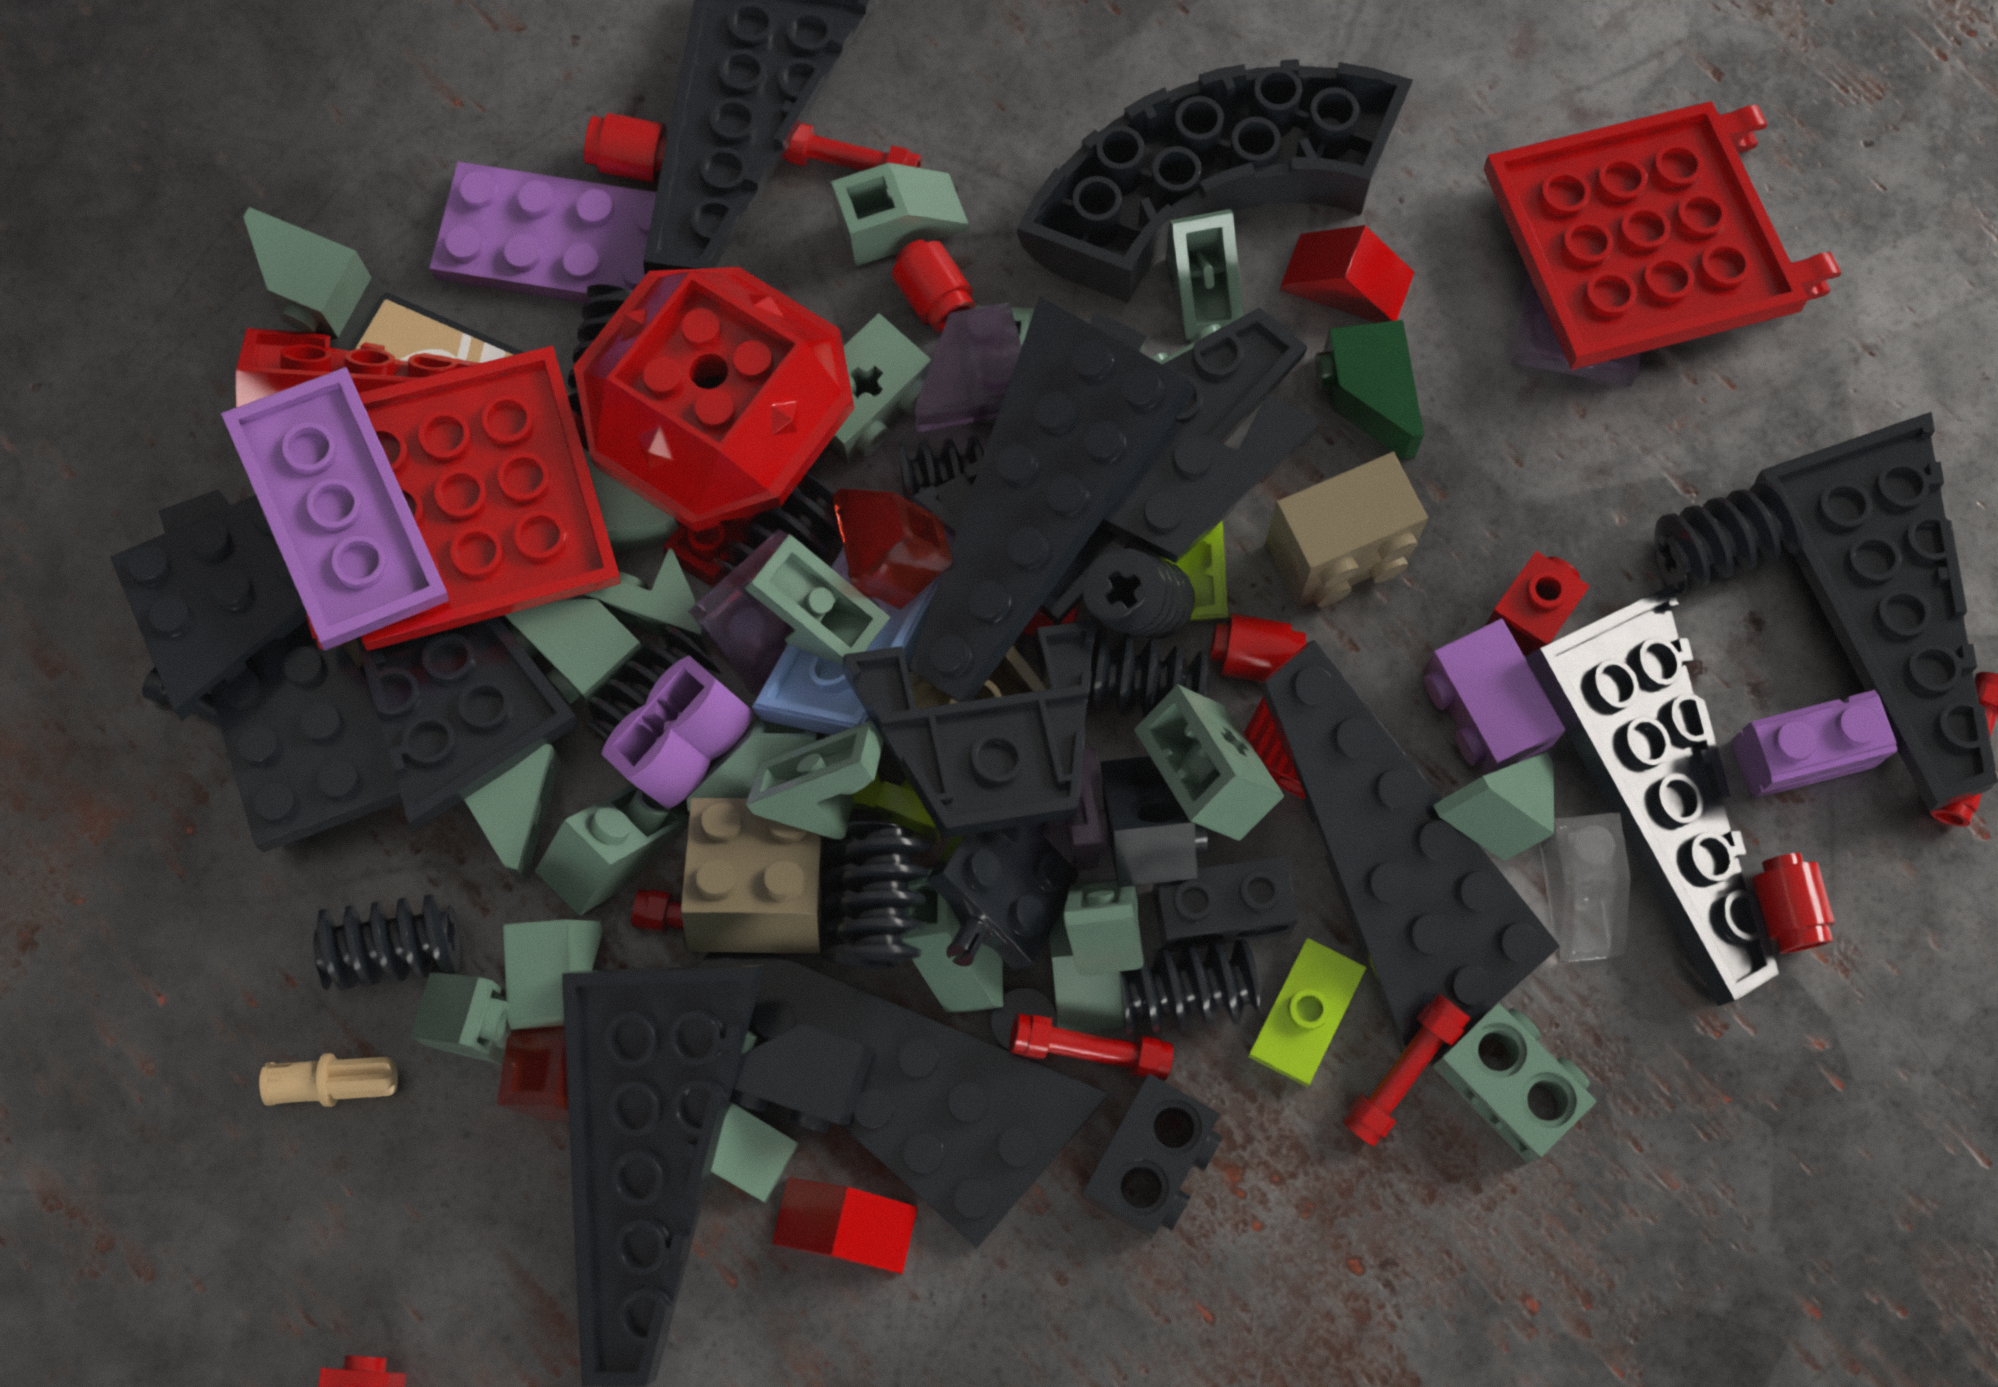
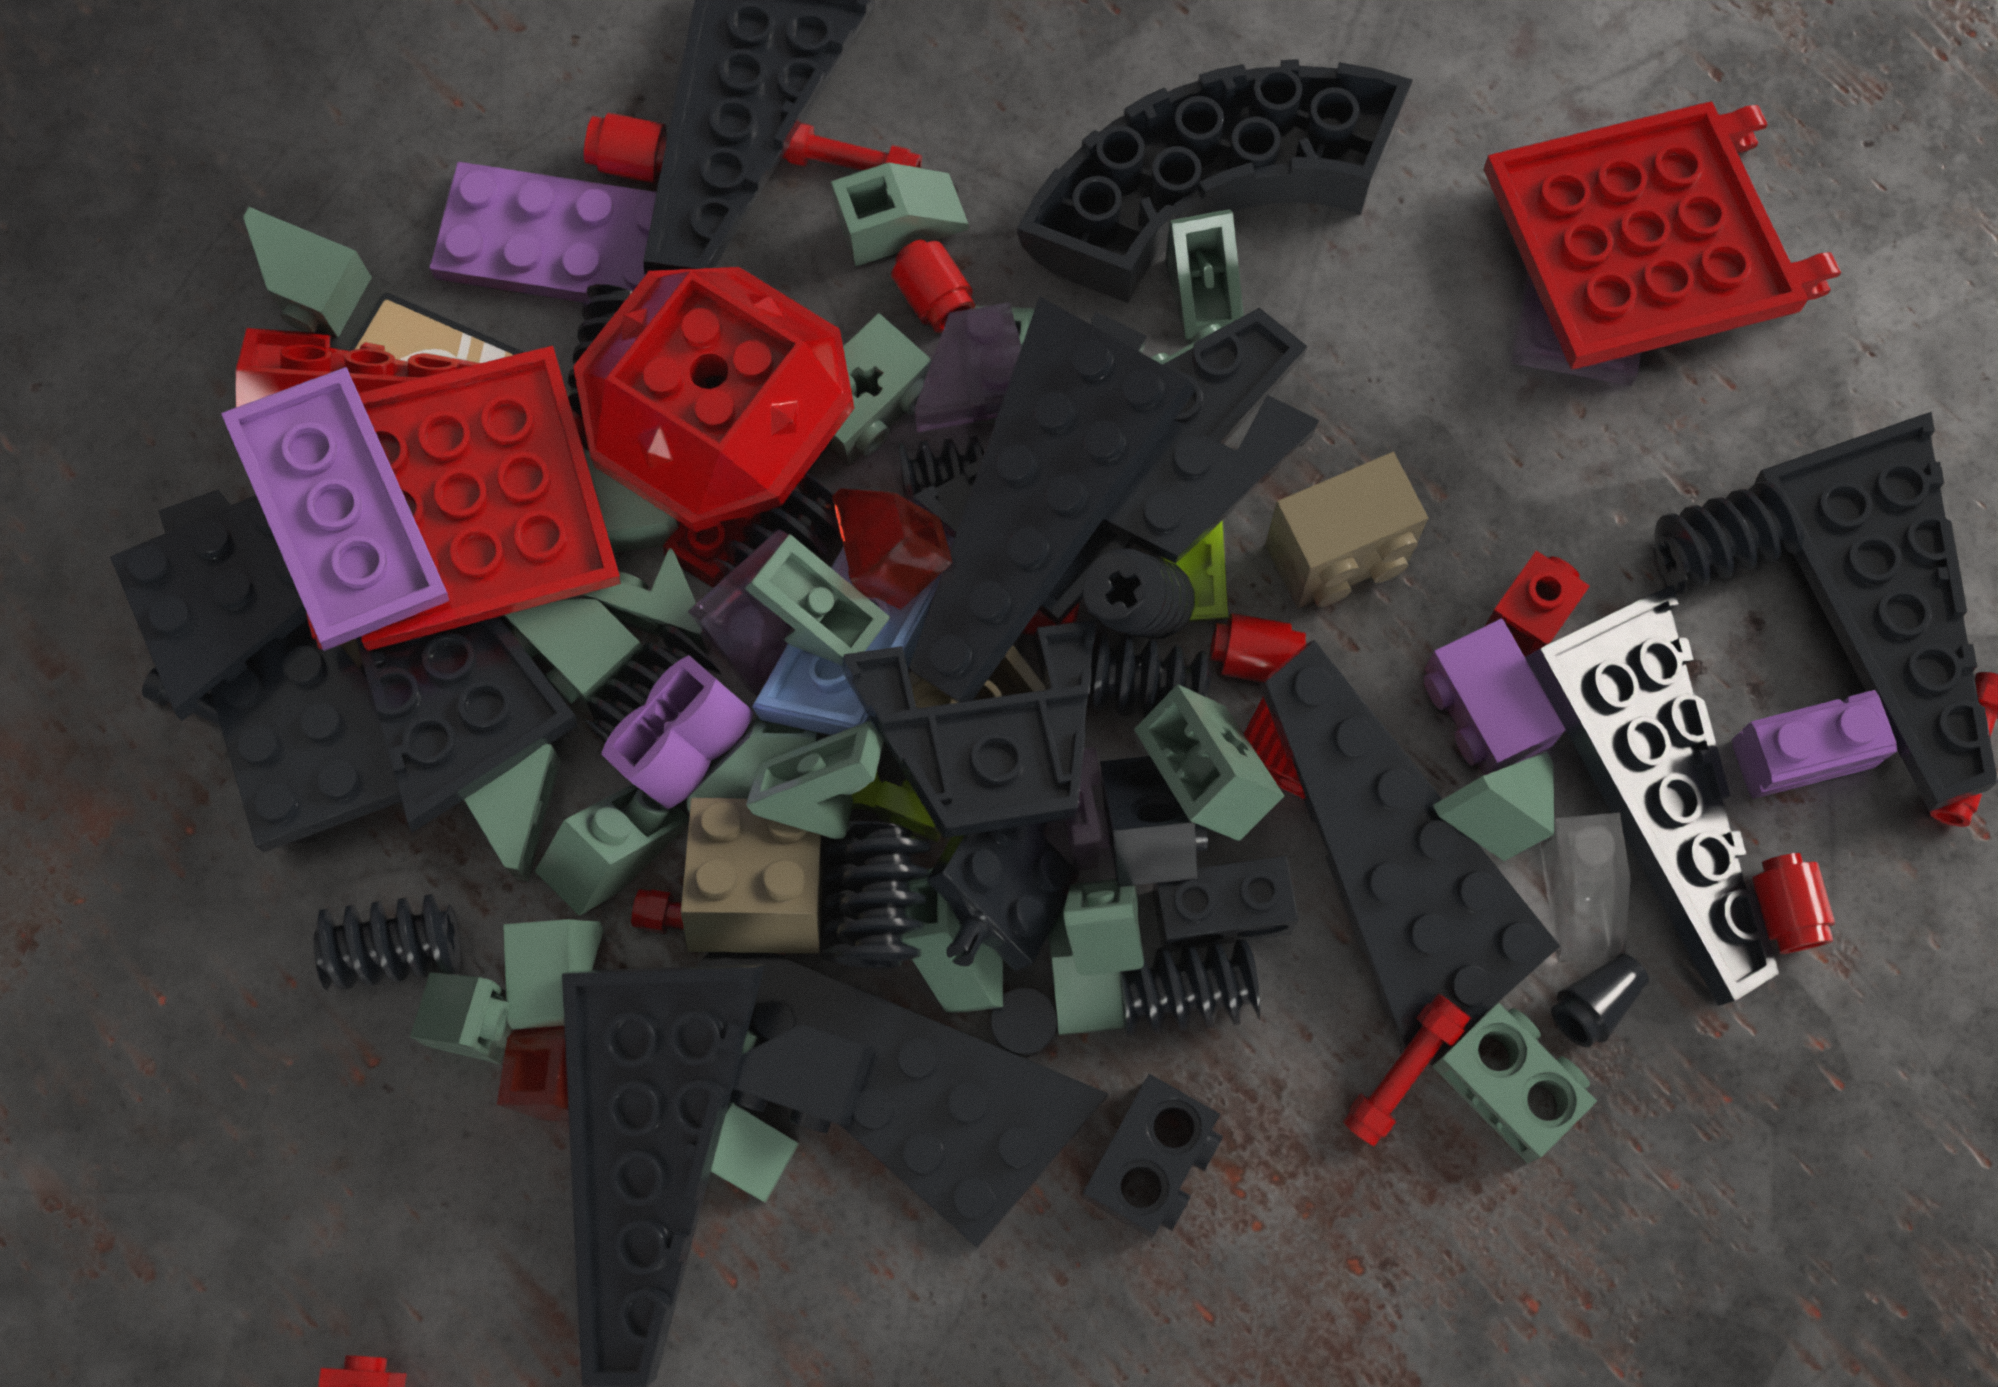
(327, 1080): tan axle -> none
(845, 1224): red slope -> none
(1035, 1037): red bar -> none
(1307, 1012): lime plate -> none
(1349, 273): red slope -> none
(1373, 383): dark green slope -> none
(1597, 1002): none -> black cone

